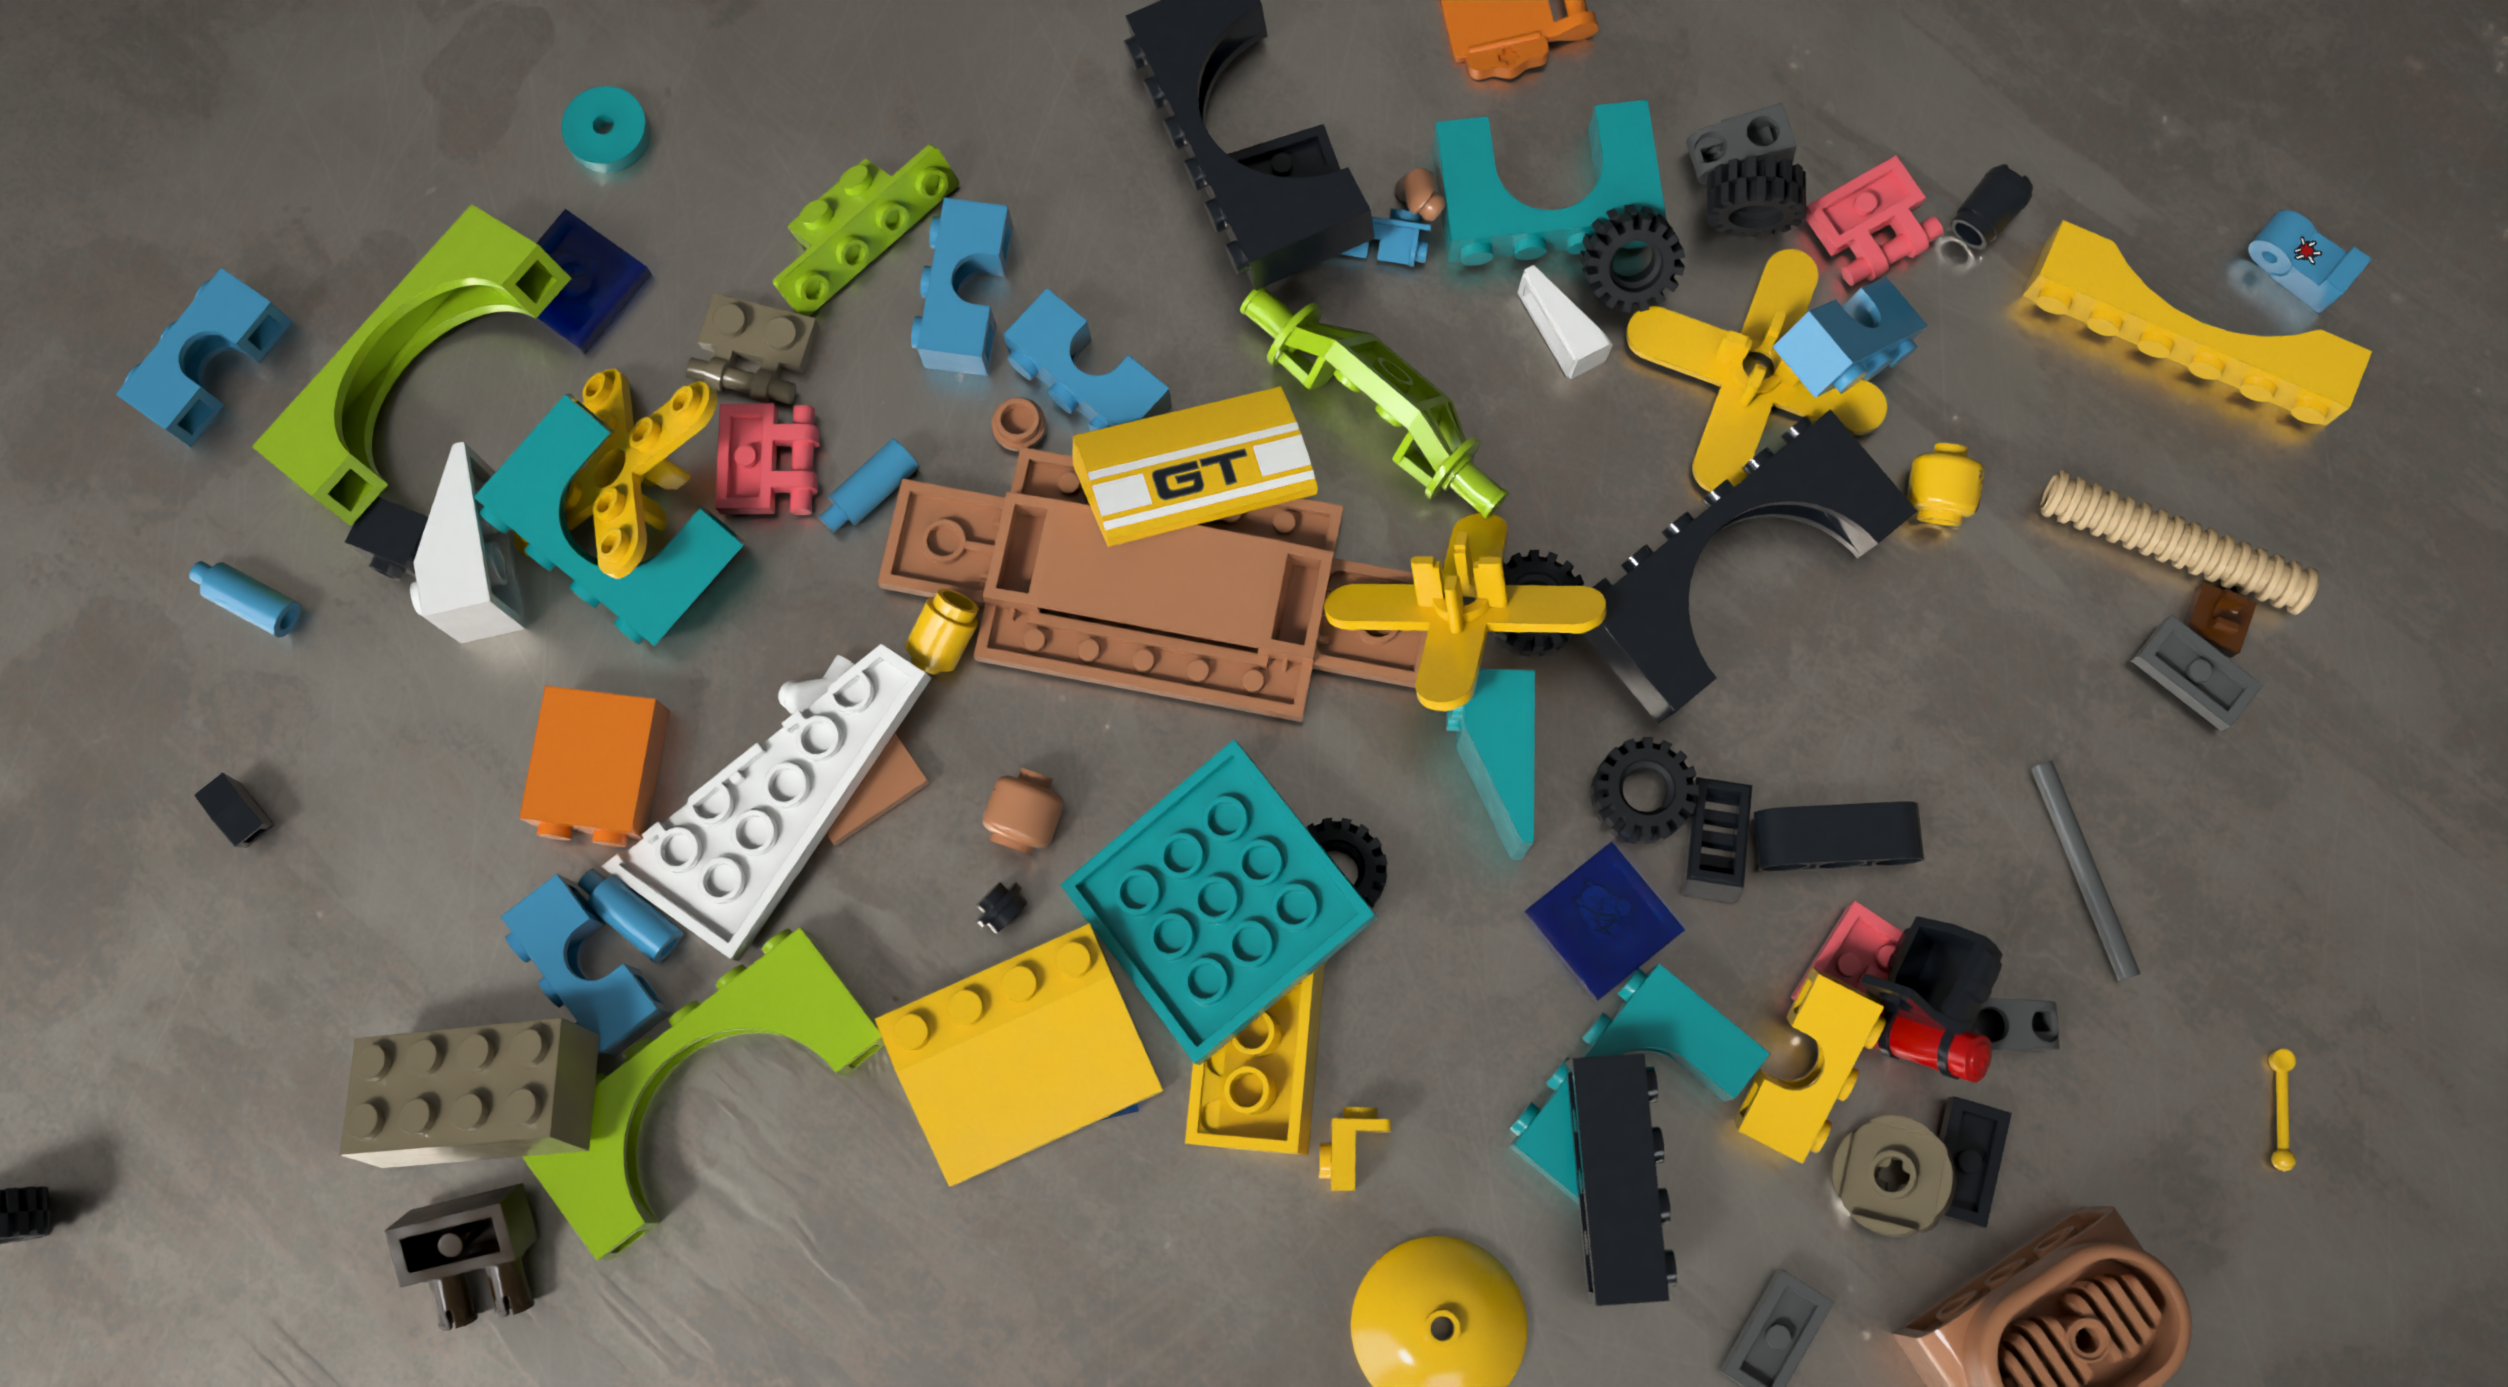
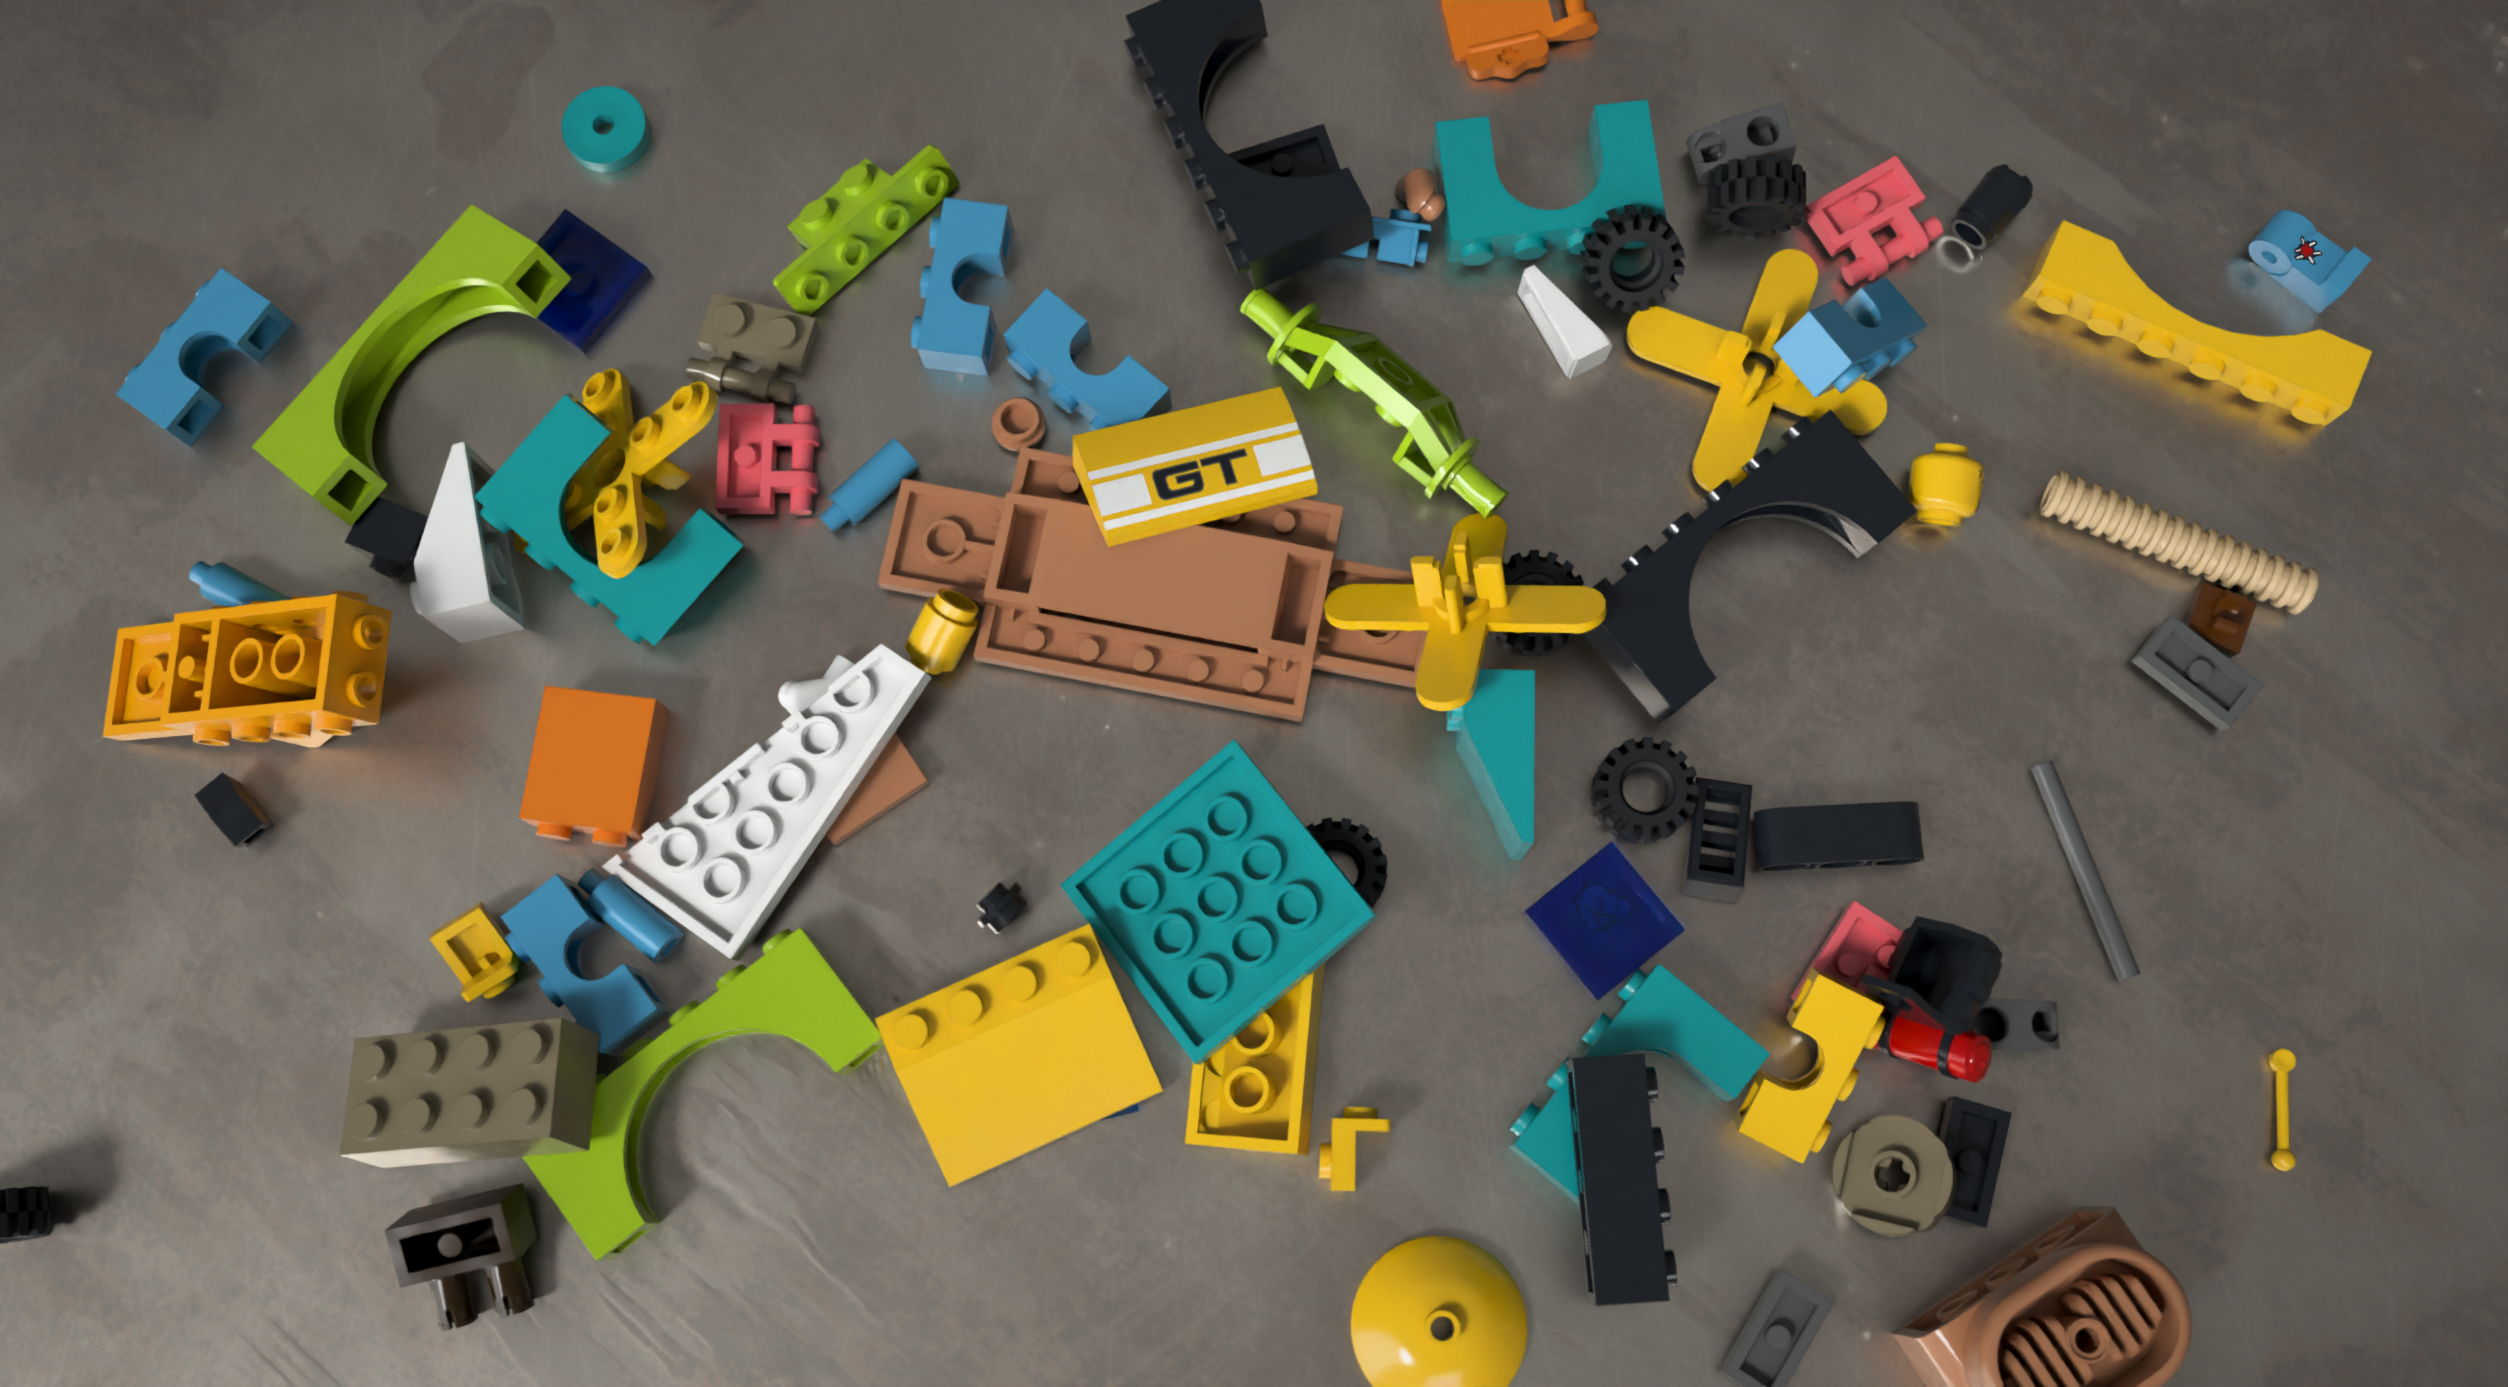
(252, 672): none -> light orange wedge
(477, 953): none -> yellow bracket
(1023, 811): nougat head -> none

